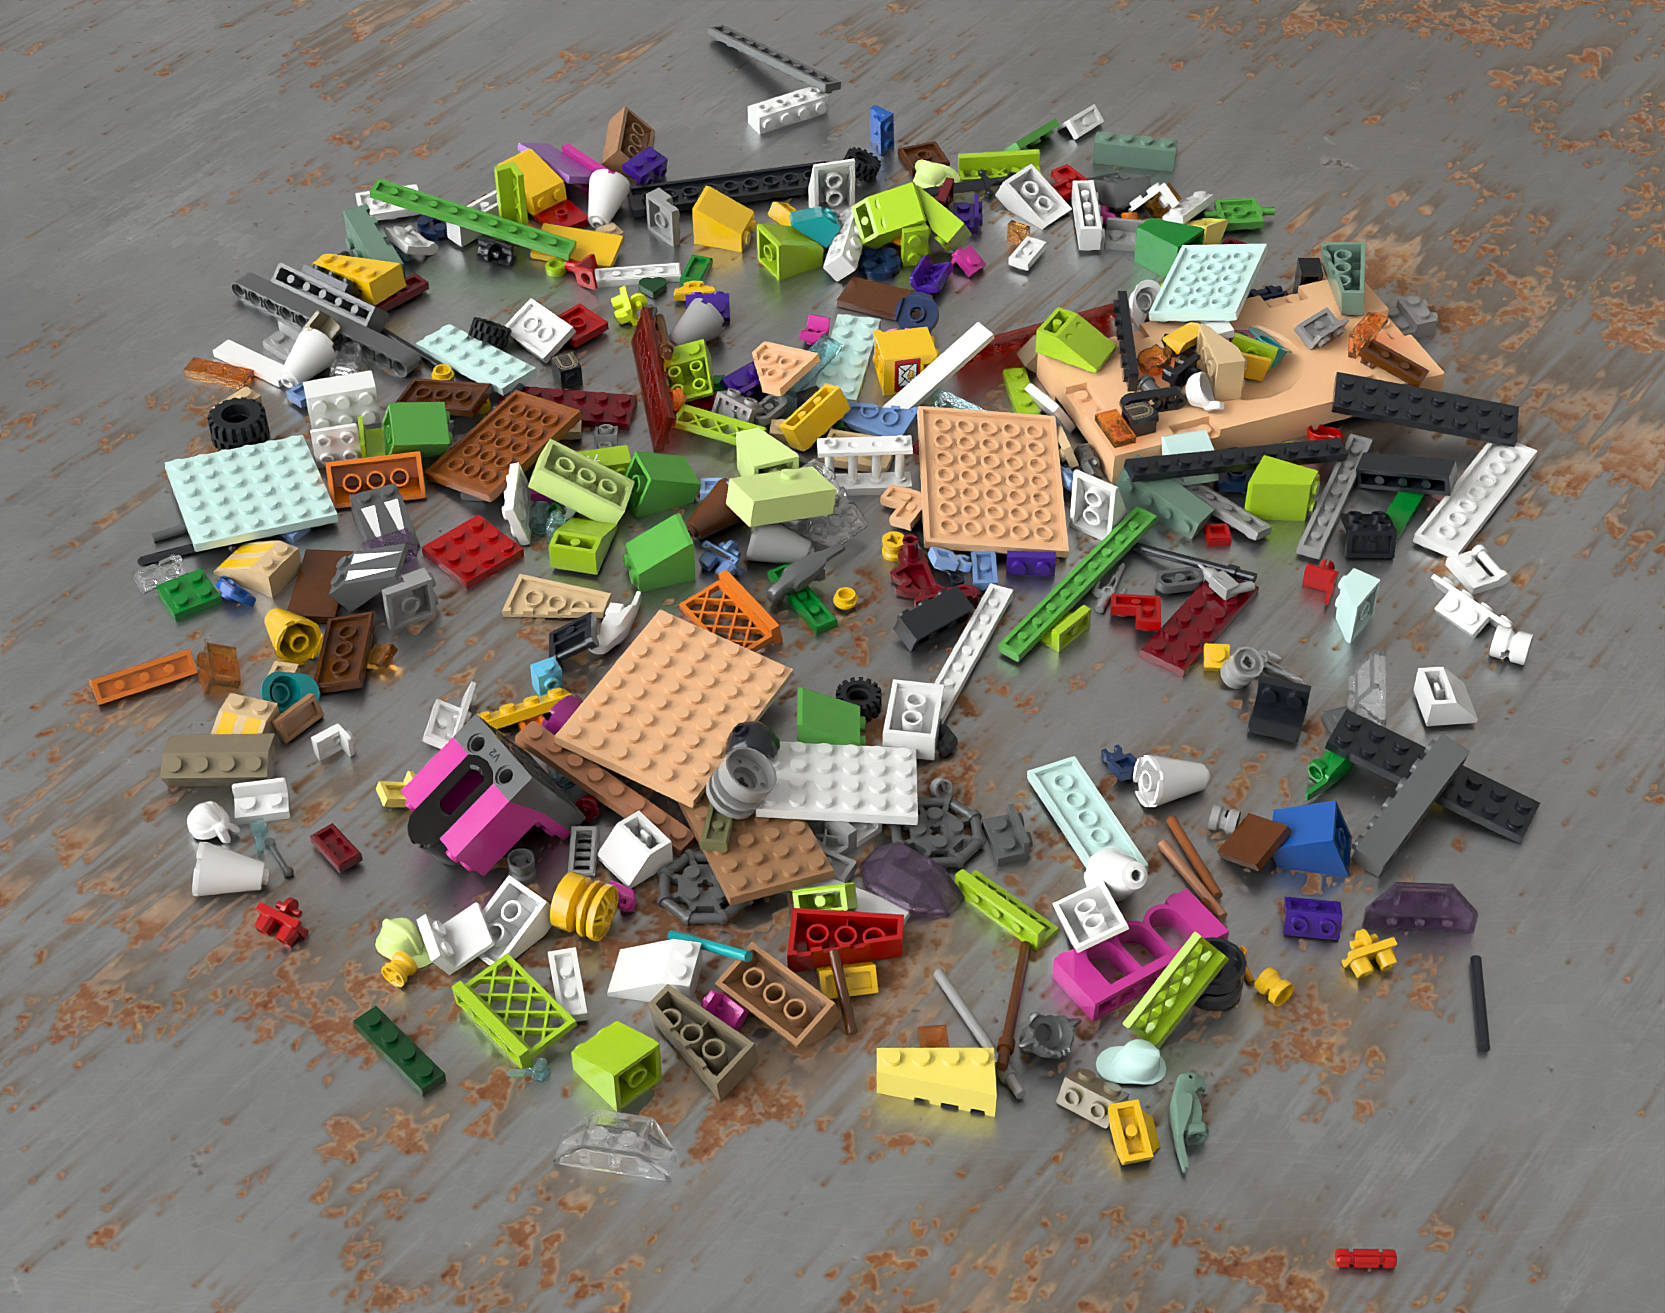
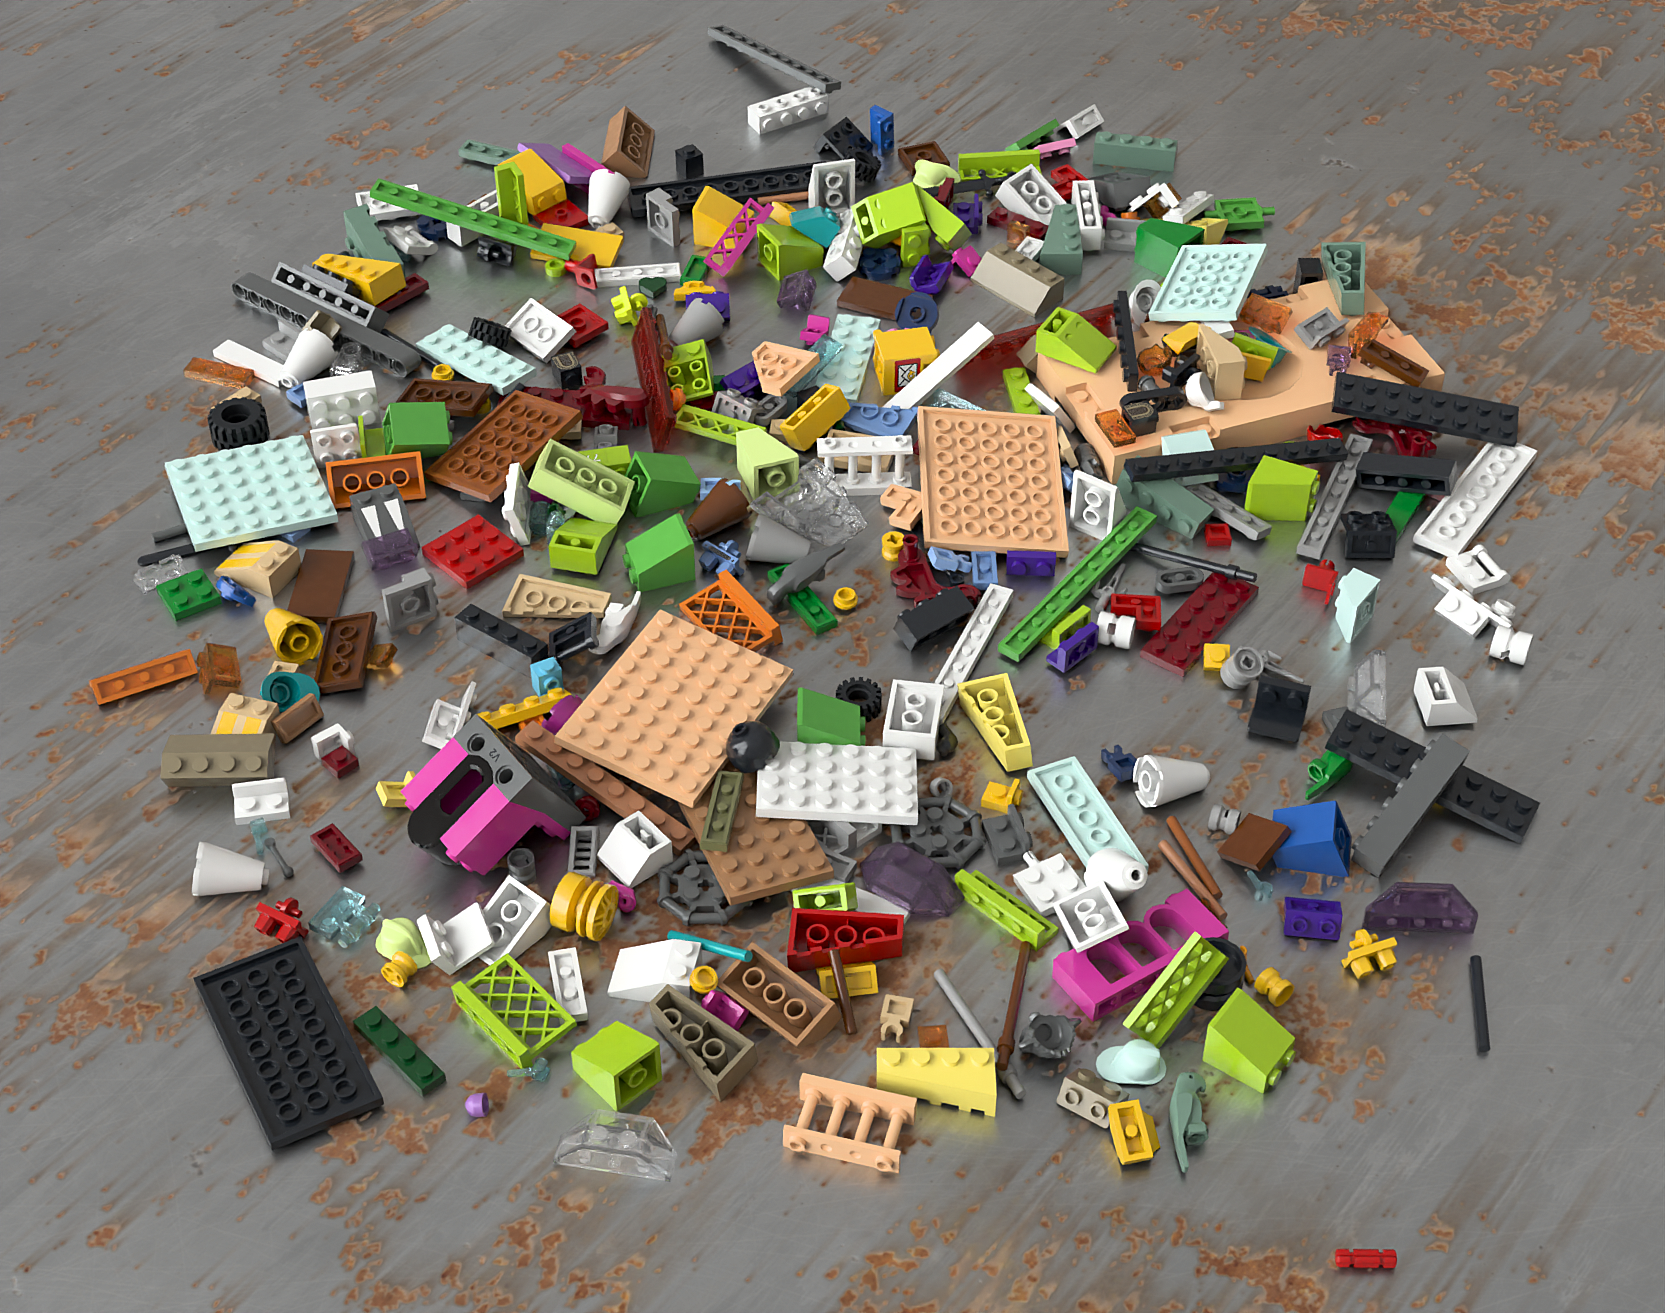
(209, 821): white piece -> none
(287, 1043): none -> black plate
(338, 911): none -> clear light blue plate
(340, 762): none -> dark red plate
(366, 574): dark grey slope -> none
(477, 1105): none -> medium lavender hinge
(485, 152): none -> sand green plate
(499, 639): none -> black brick
(613, 397): none -> dark red animal
(646, 166): dark purple bracket -> none
(689, 162): none -> black brick
(703, 979): none -> yellow plate
(741, 783): light grey wheel -> none
(744, 241): none -> dark pink fence
(781, 496): yellowish green brick -> none
(783, 198): none -> nougat bar
(797, 289): none -> clear purple bracket
(841, 138): none -> black bracket
(857, 1099): none -> light nougat fence
(895, 1015): none -> tan plate
(996, 716): none -> light yellow wedge
(1000, 796): none -> yellow bracket
(1001, 217): none -> dark red plate
(1018, 280): none -> slope
(1047, 882): none -> white plate
(1061, 147): none -> bright pink plate
(1062, 244): none -> sand green wedge
(1075, 648): none -> dark purple bracket
(1123, 633): none -> white wheel
(1224, 584): light grey piece -> none
(1248, 1043): none -> lime slope
(1260, 886): none -> clear light blue hand
(1265, 313): none -> clear orange bracket
(1338, 358): none -> plate
(1407, 440): none -> dark red animal
(1413, 317): light grey plate -> none
(1503, 608): none -> white plate

